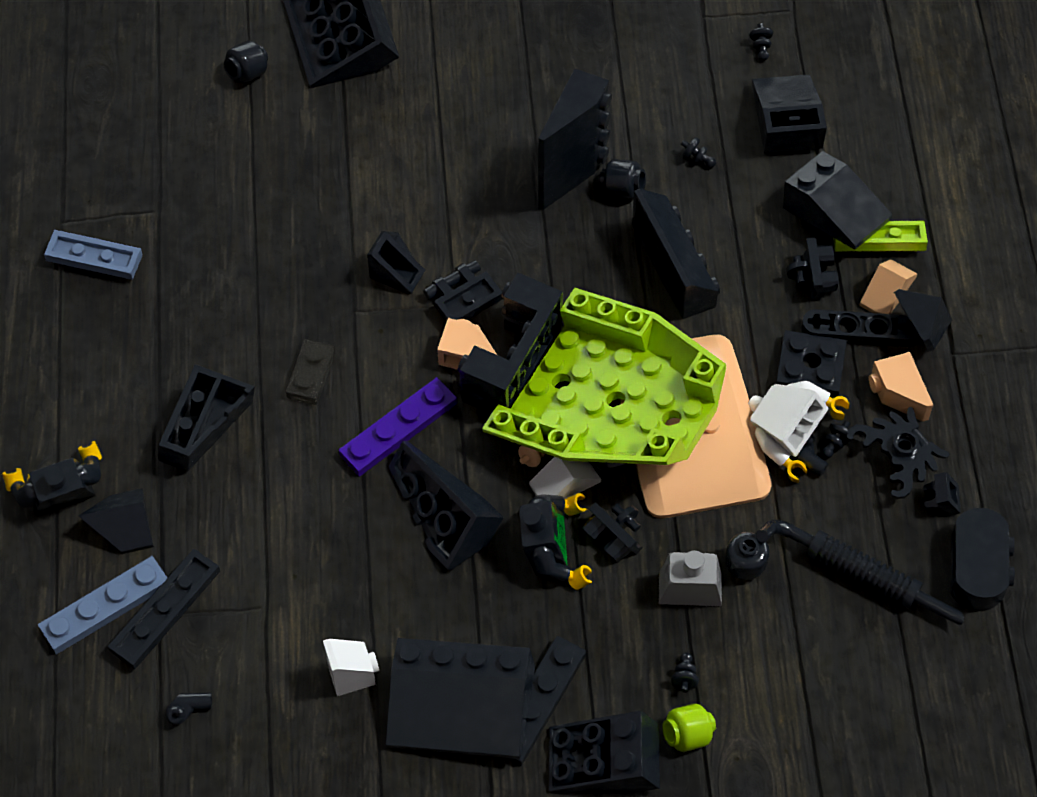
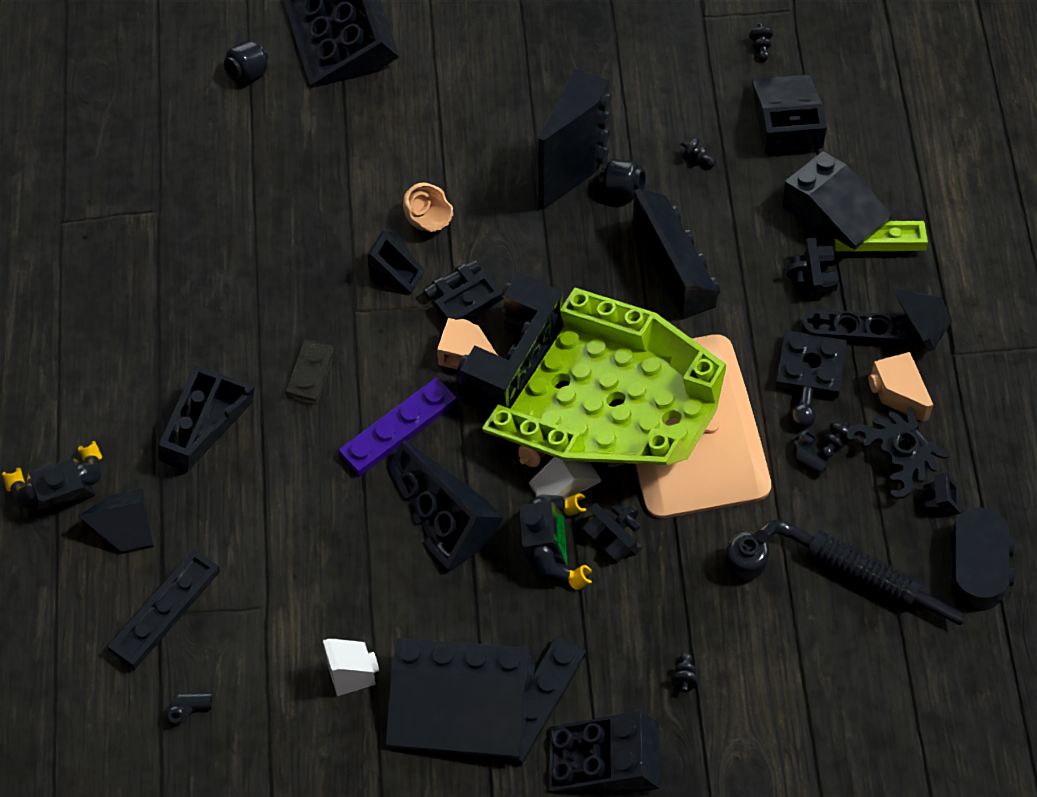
(93, 254): sand blue plate -> none
(103, 605): sand blue plate -> none
(427, 207): none -> light nougat hair
(689, 727): lime head -> none
(690, 579): light grey torso -> none
(788, 419): white torso -> none
(886, 280): light nougat slope -> none

